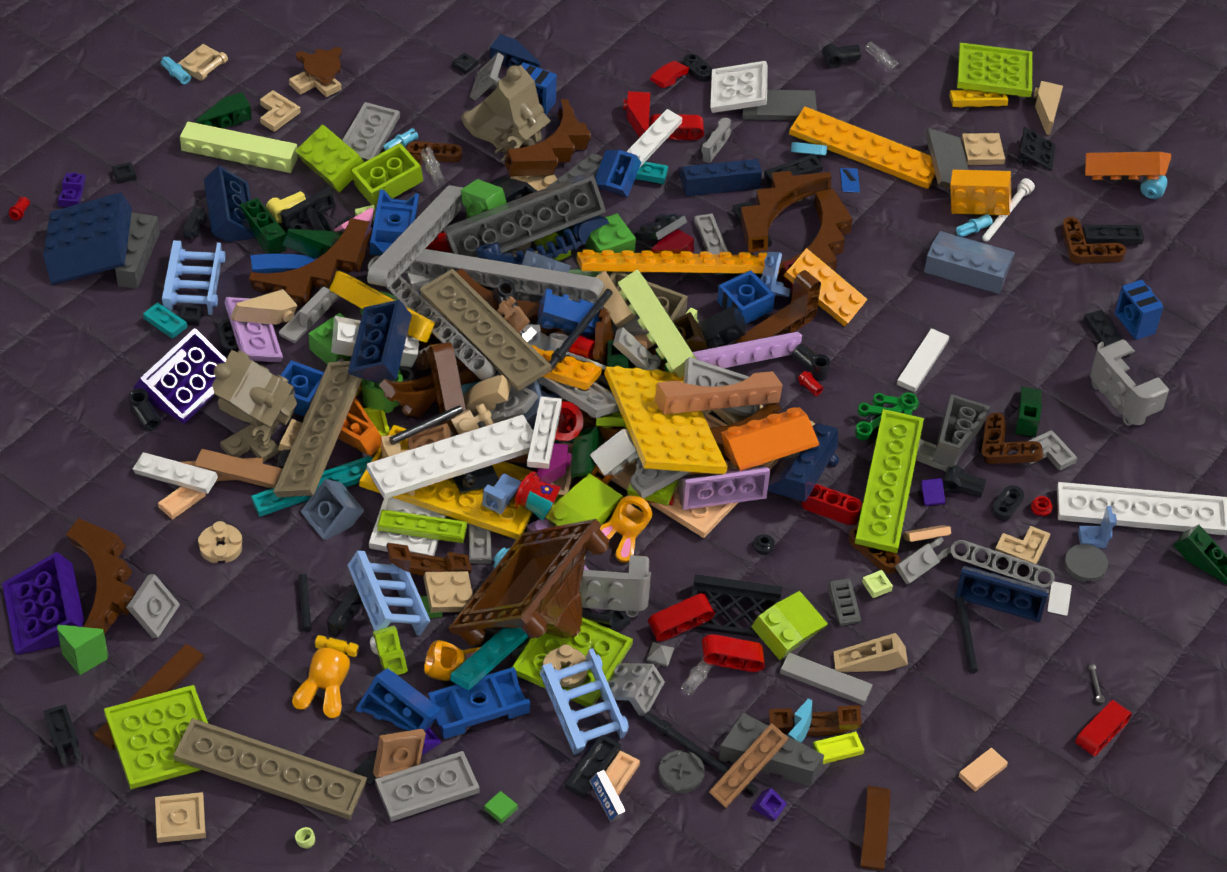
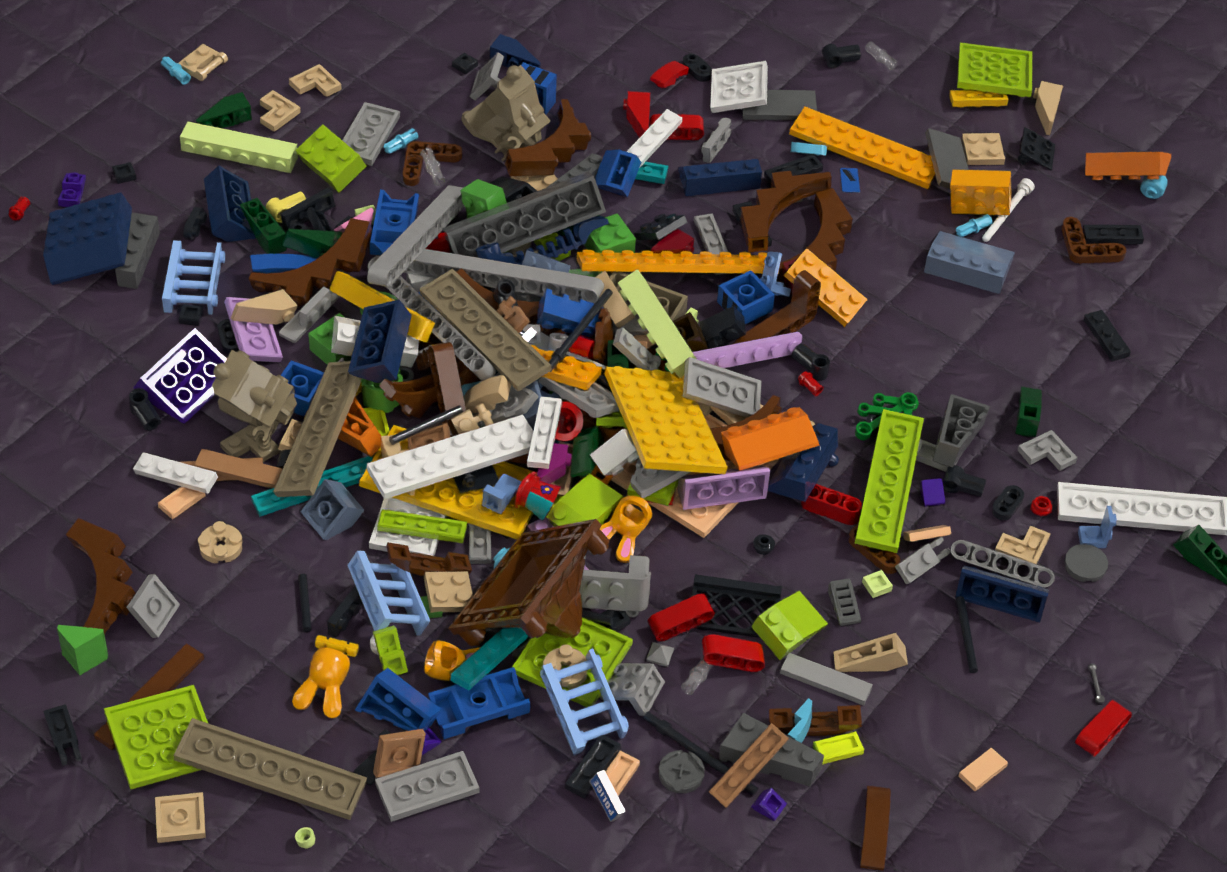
(40, 602): dark purple slope -> none
(165, 320): teal plate -> none
(322, 64): reddish brown tile -> none
(389, 171): lime brick -> none
(501, 807): bright green tile -> none
(684, 397): nougat arch -> none
(923, 360): white tile -> none
(998, 446): reddish brown beam -> none
(1059, 598): white sticker -> none
(1112, 381): light grey container -> none
(1138, 309): blue brick -> none

